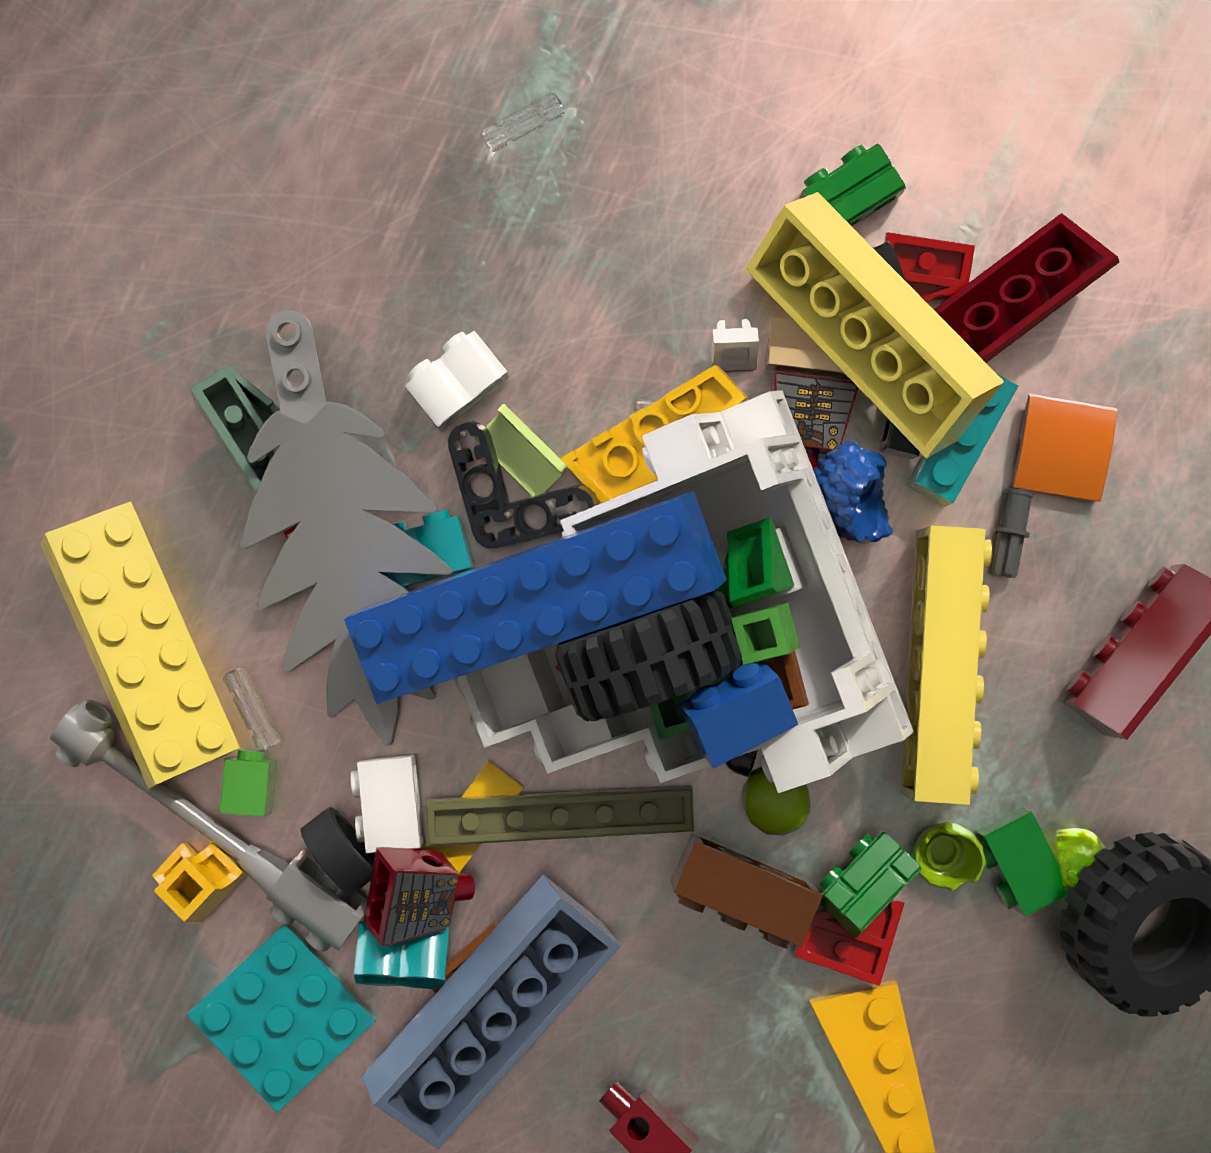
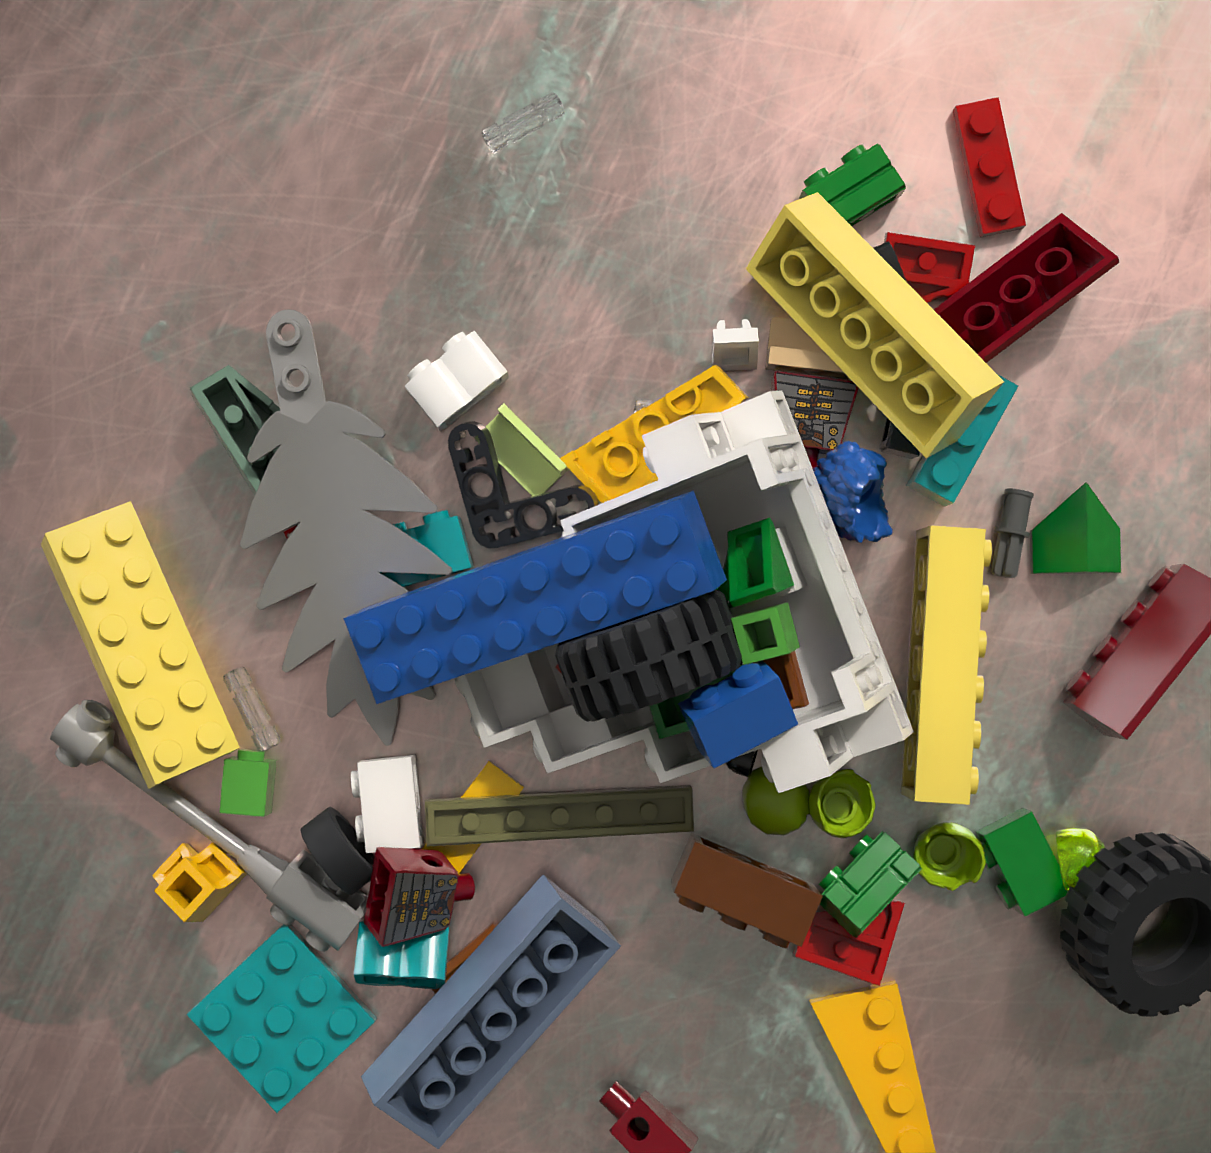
(842, 804): none -> lime hair
(989, 167): none -> red plate
(1064, 447): orange slope -> none
(1076, 538): none -> green slope

